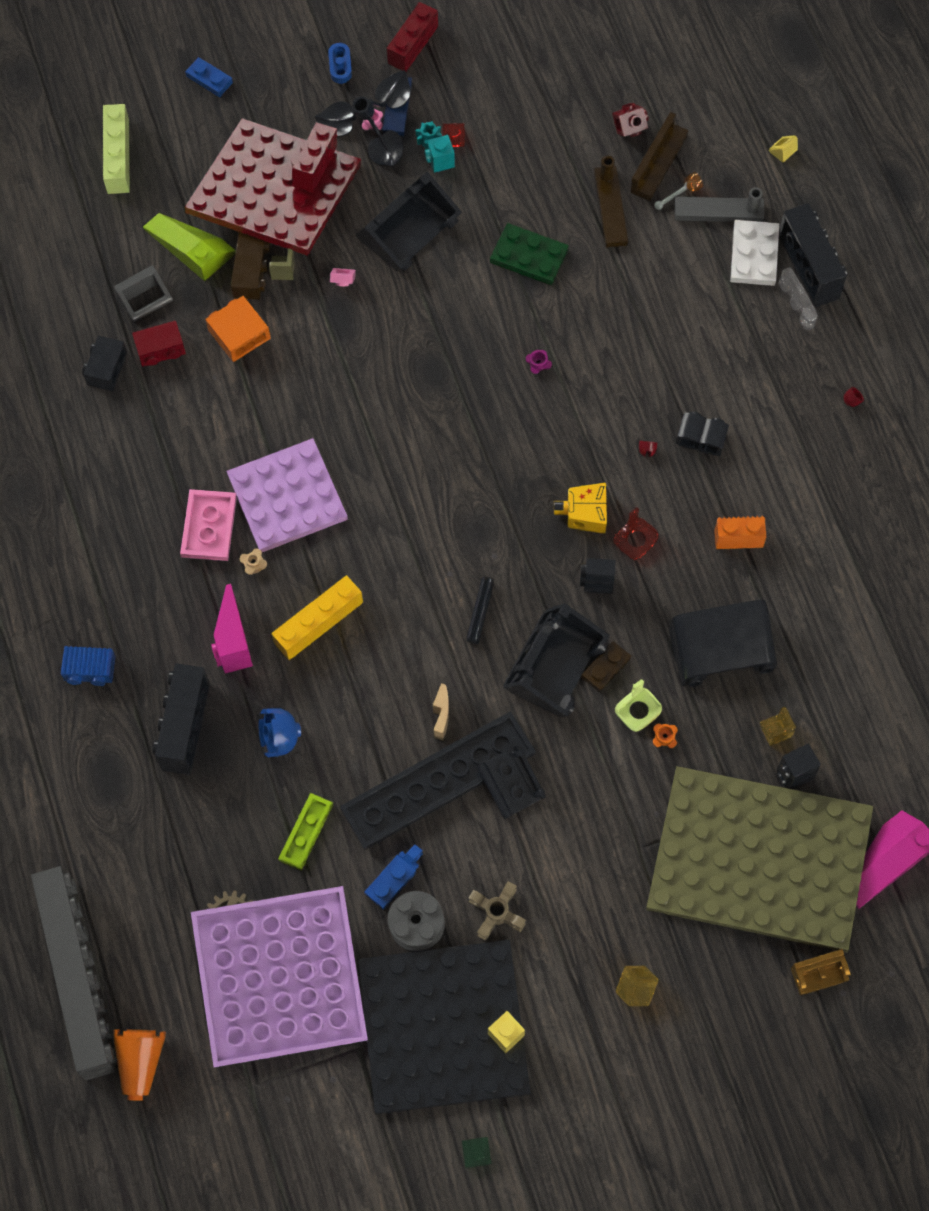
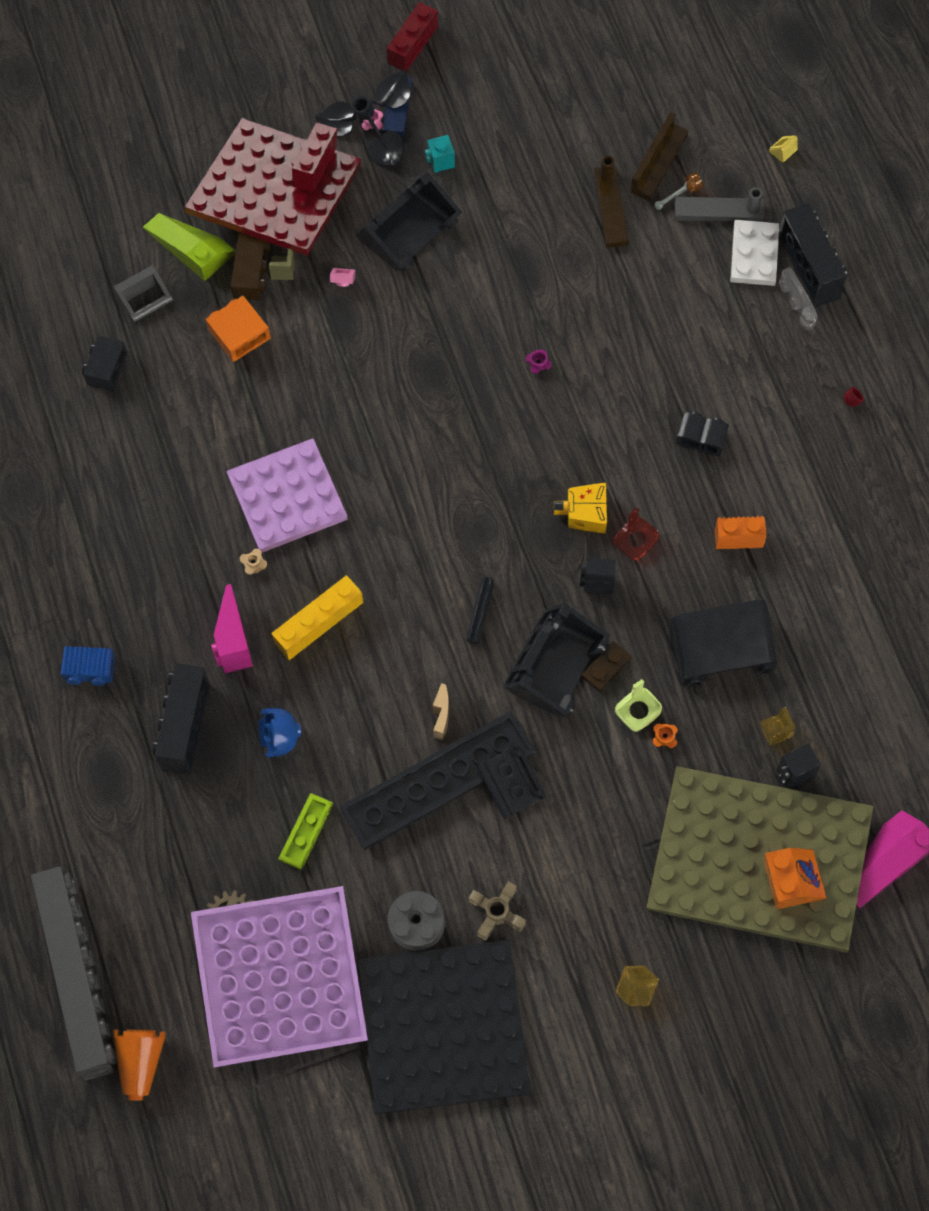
(116, 149): yellowish green brick -> none
(159, 343): dark red brick -> none
(208, 525): bright pink plate -> none
(209, 77): blue plate -> none
(340, 65): blue plate -> none
(394, 877): blue hinge -> none
(427, 131): teal gear -> none
(456, 133): clear red plate -> none
(476, 1152): clear green plate -> none
(506, 1032): light yellow brick -> none
(529, 253): dark green plate -> none
(630, 120): brick -> none
(649, 446): dark red hinge -> none
(793, 877): none -> orange slope
(820, 972): pearl gold hinge -> none

